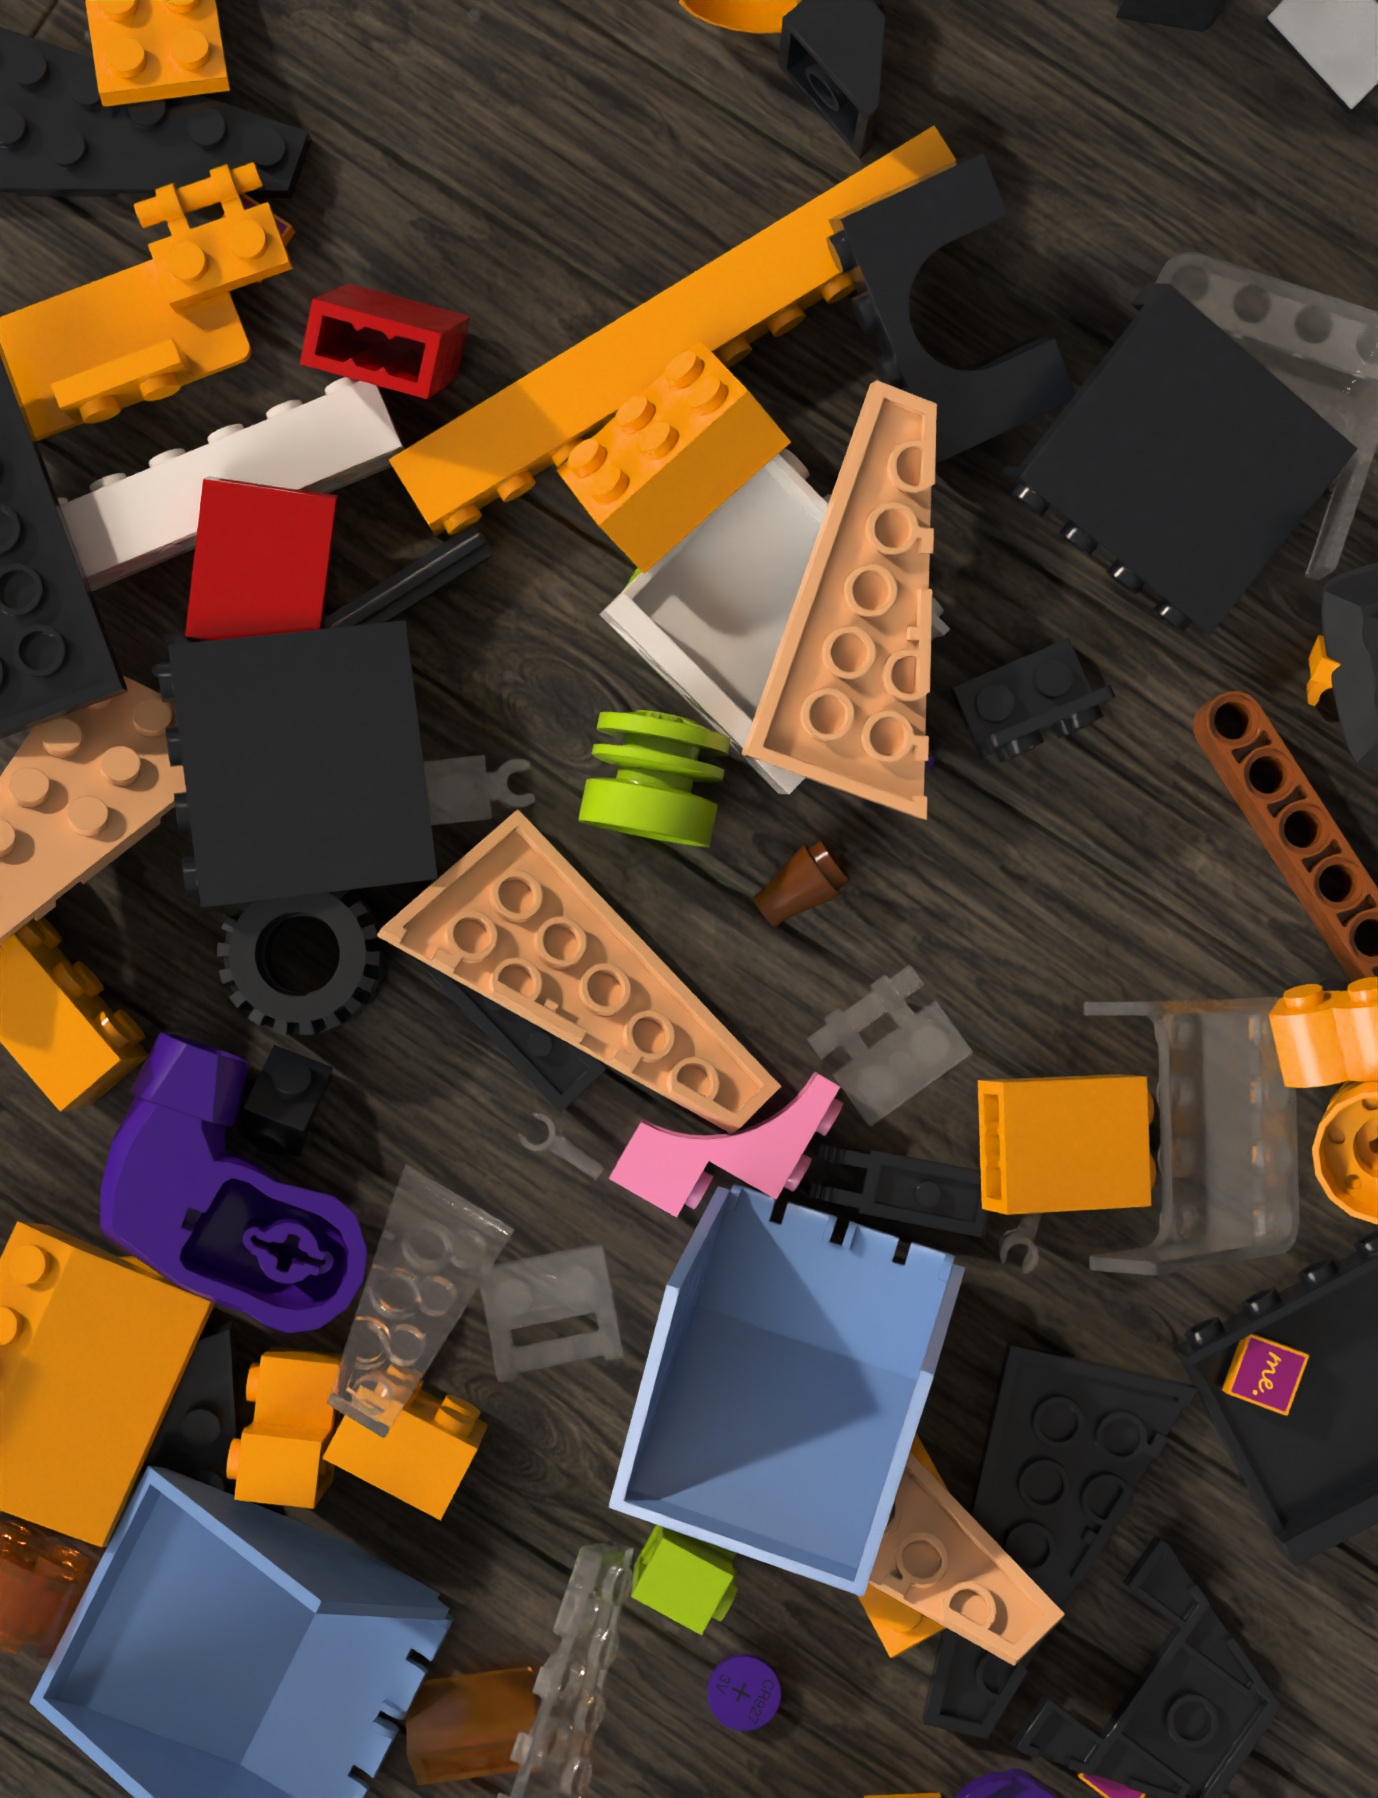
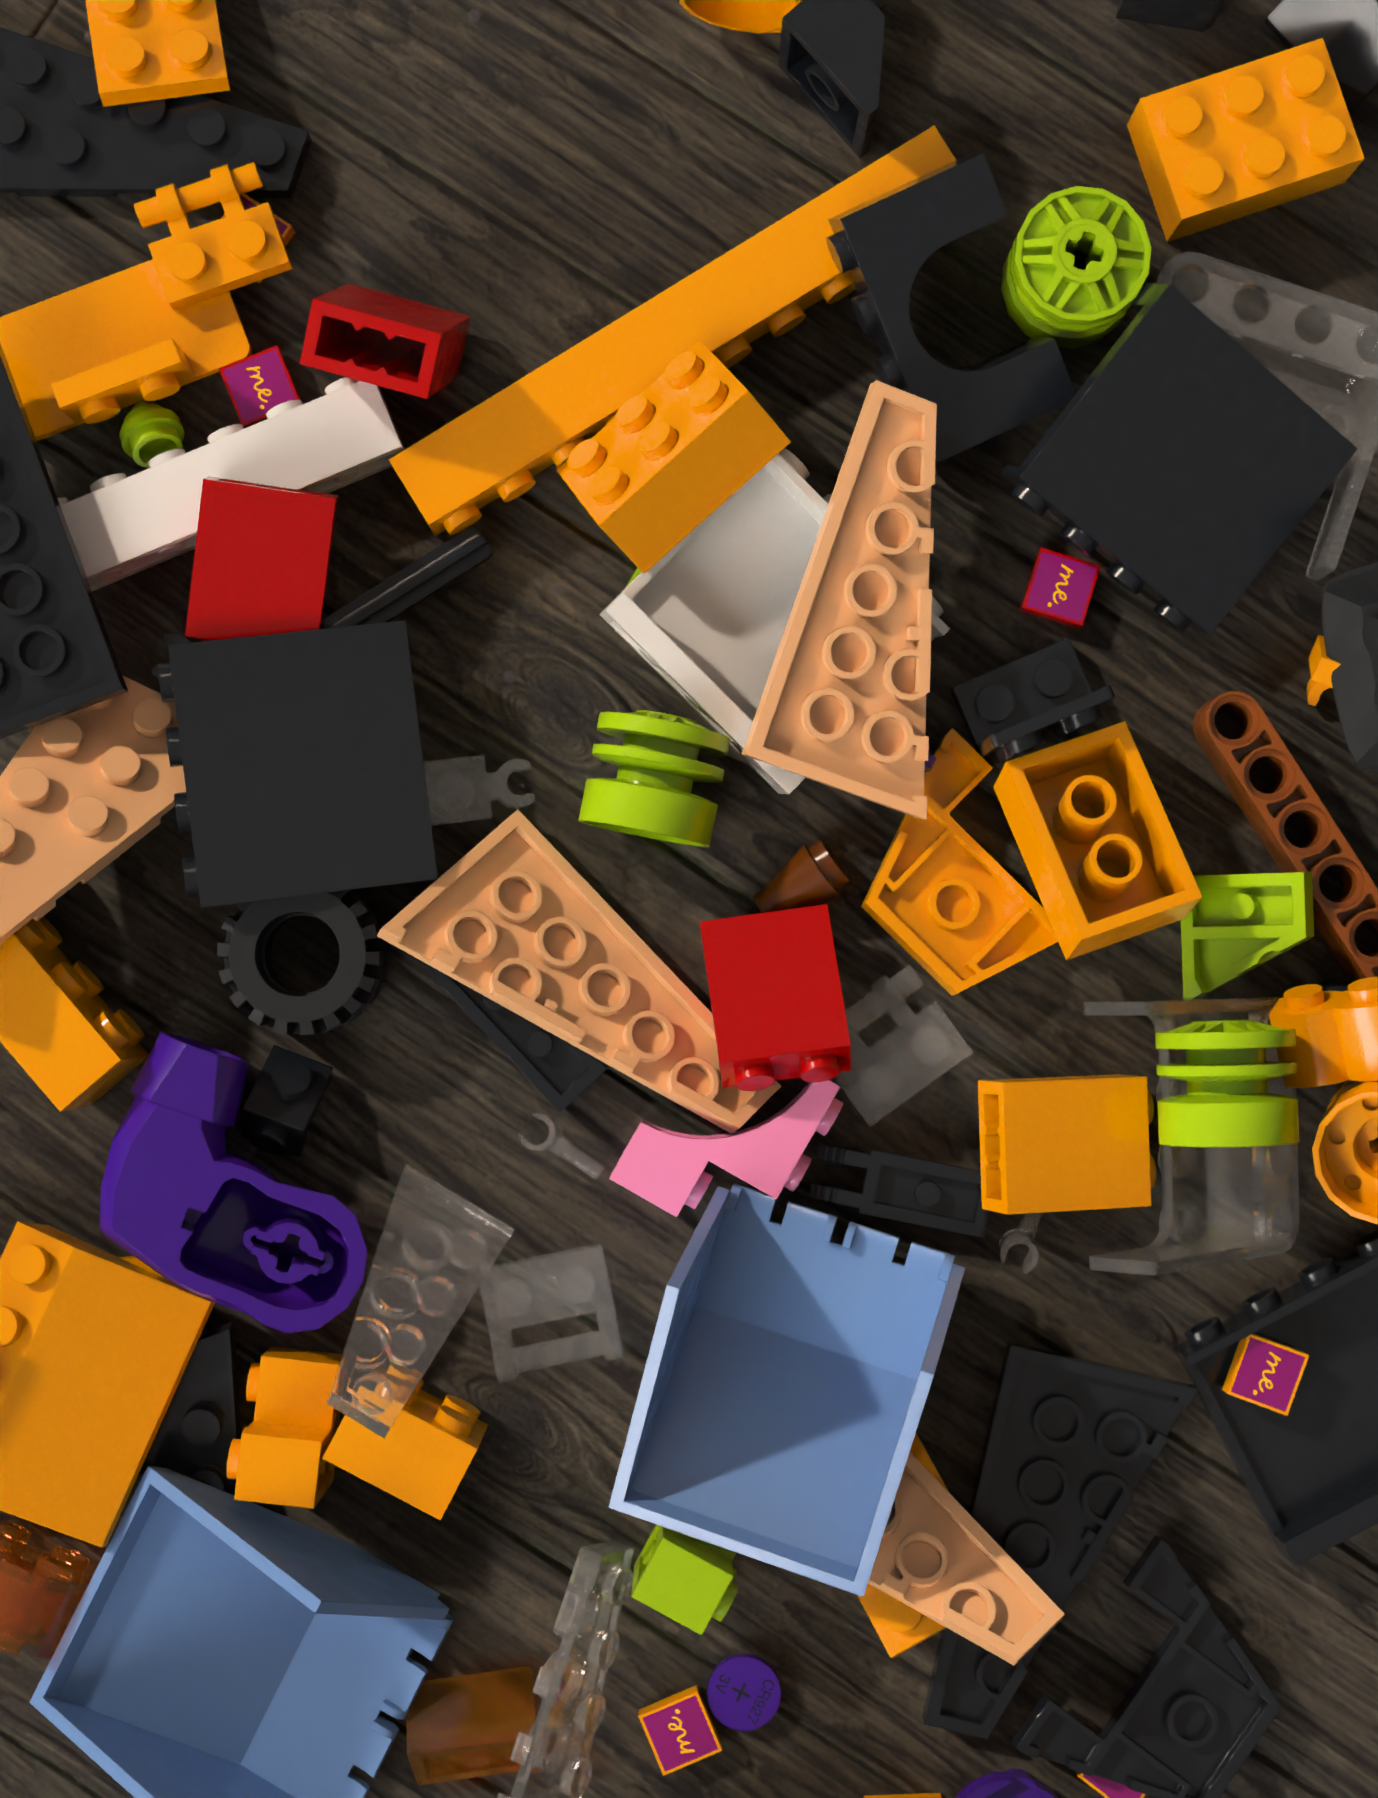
(149, 432): none -> lime plate
(259, 384): none -> magenta tile
(680, 1730): none -> magenta tile
(776, 997): none -> red brick
(947, 893): none -> light orange wing
(1054, 297): none -> lime wheel
(1060, 588): none -> magenta tile
(1096, 840): none -> light orange brick
(1227, 1086): none -> lime wheel
(1243, 925): none -> lime wing
(1244, 139): none -> light orange brick

